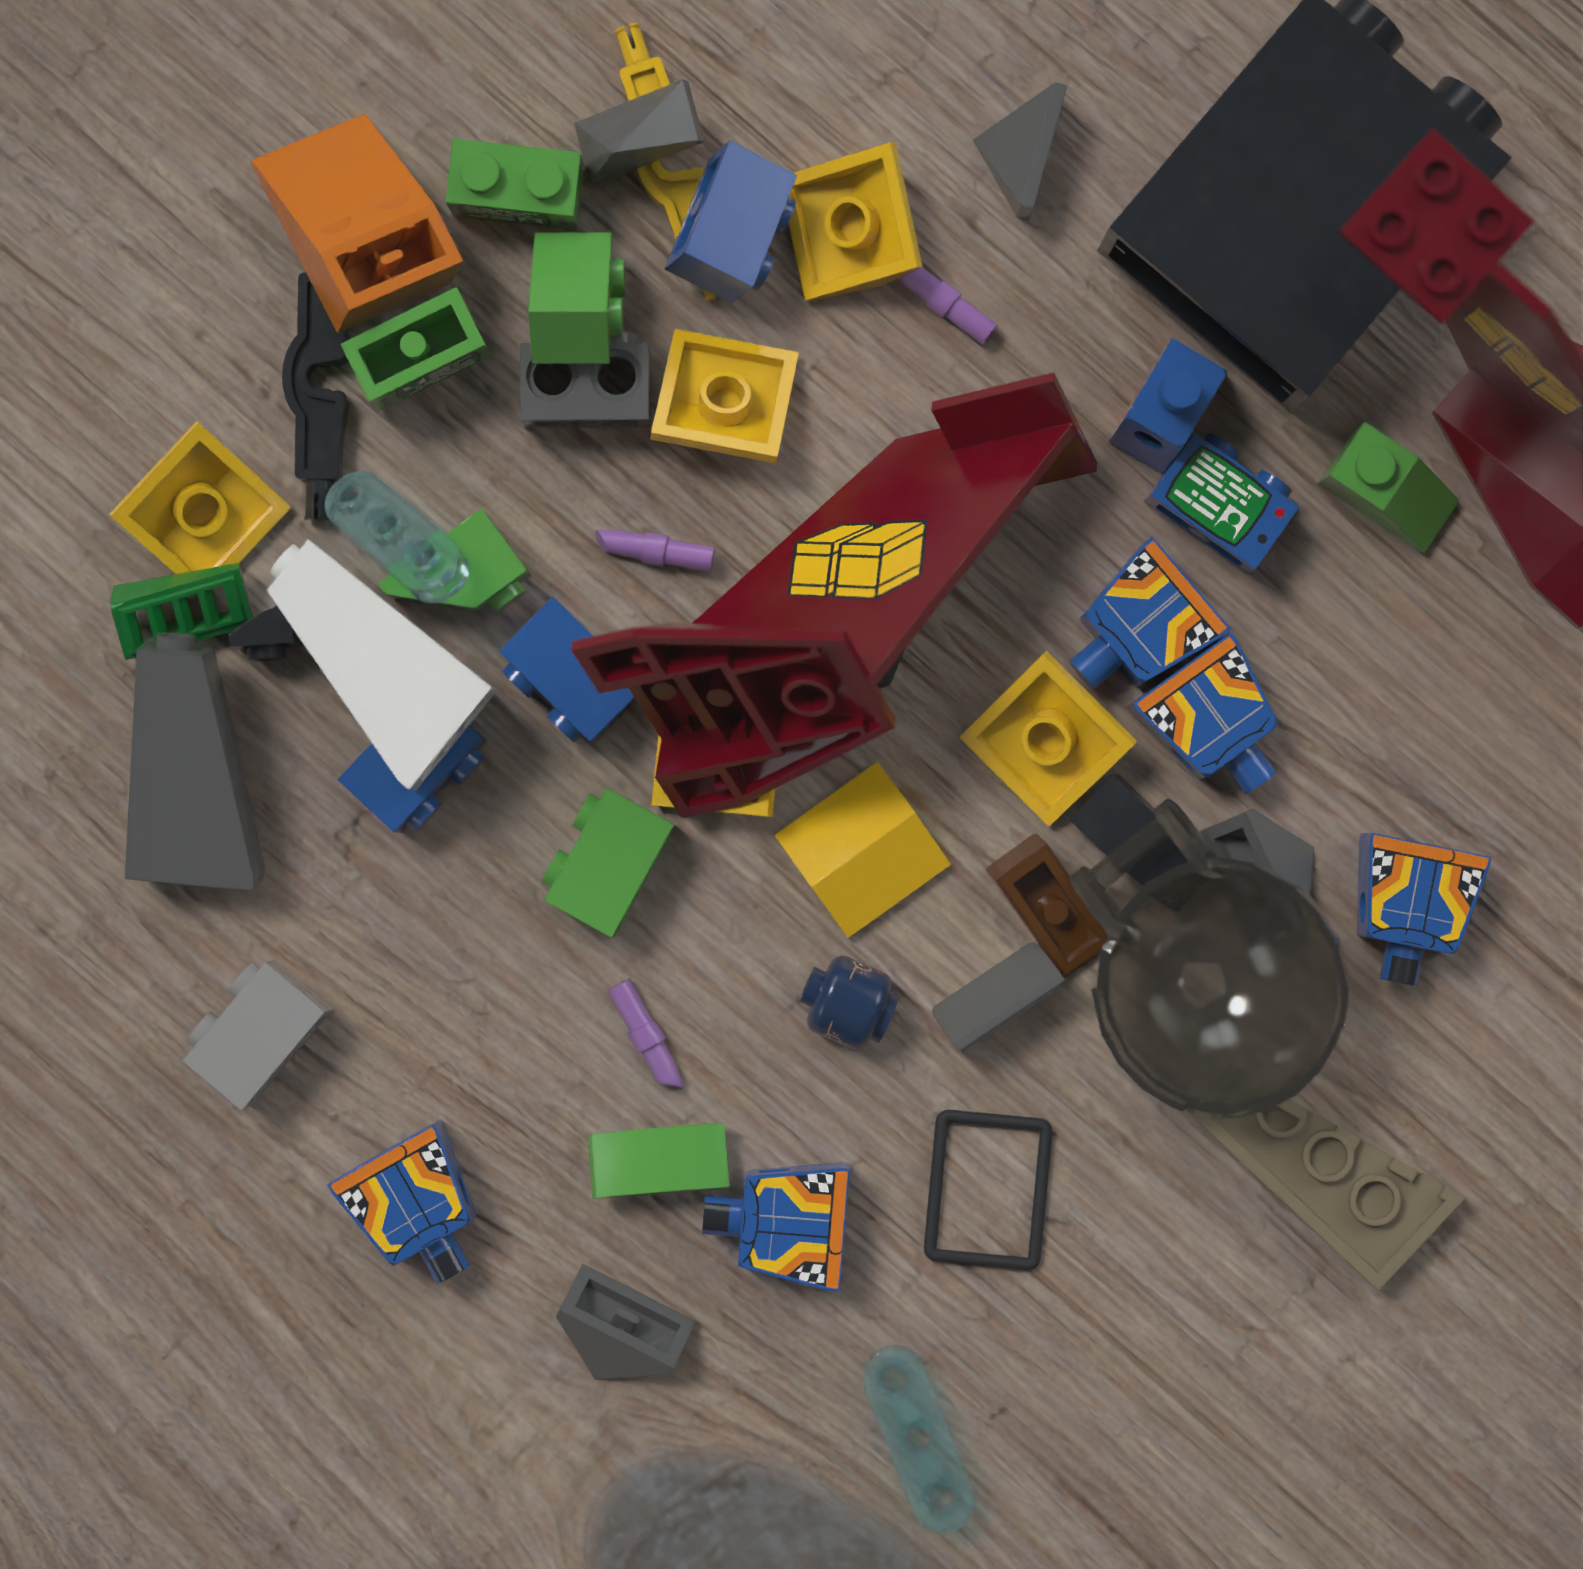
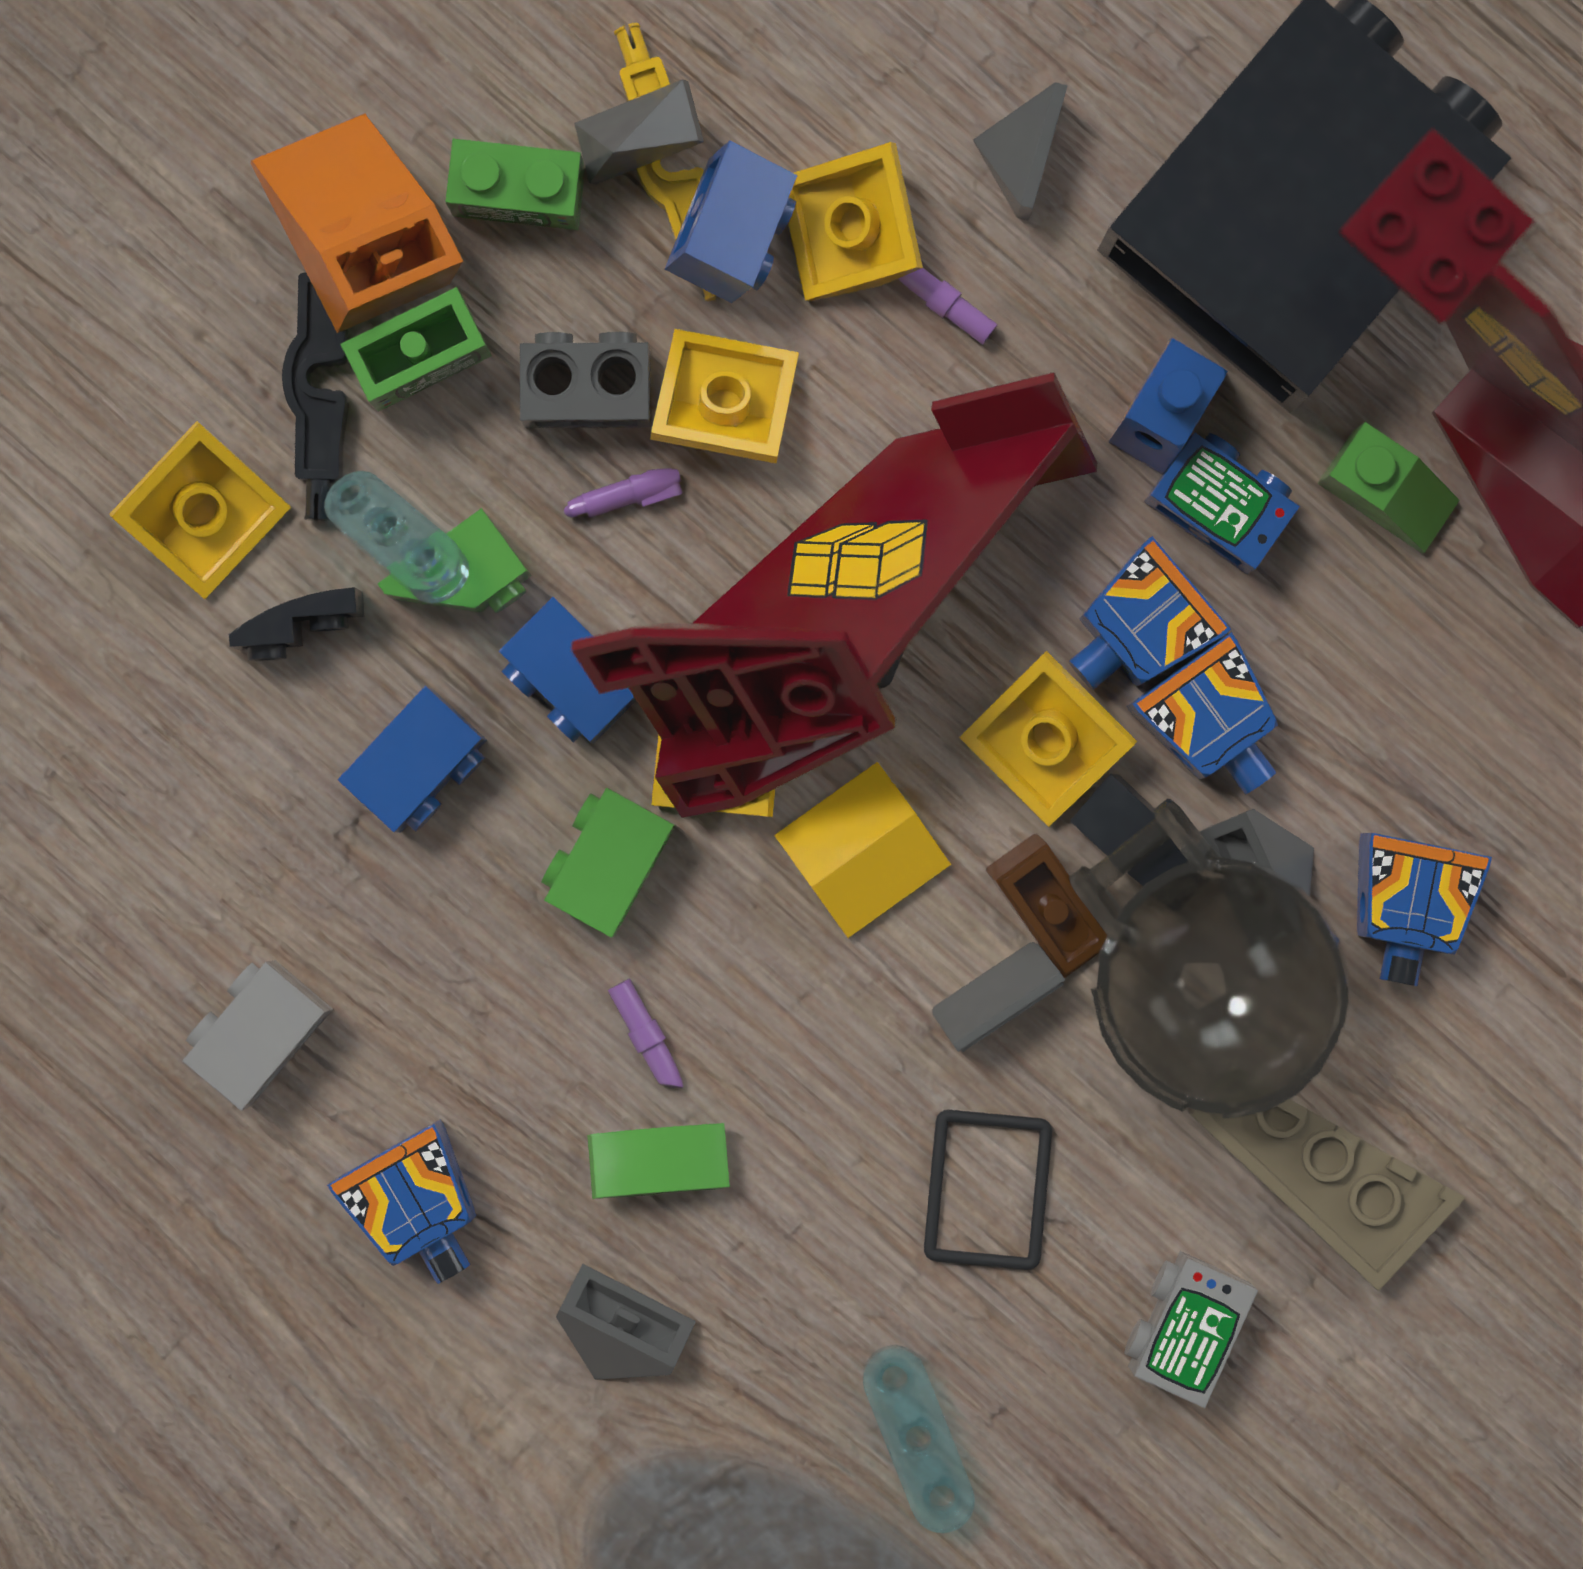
(153, 592): green slope -> none
(186, 776): dark grey slope -> none
(385, 668): white slope -> none
(573, 297): bright green brick -> none
(640, 489): none -> medium lavender piece
(656, 549): medium lavender piece -> none
(787, 1222): torso -> none
(849, 1002): dark blue head -> none
(1189, 1328): none -> brick

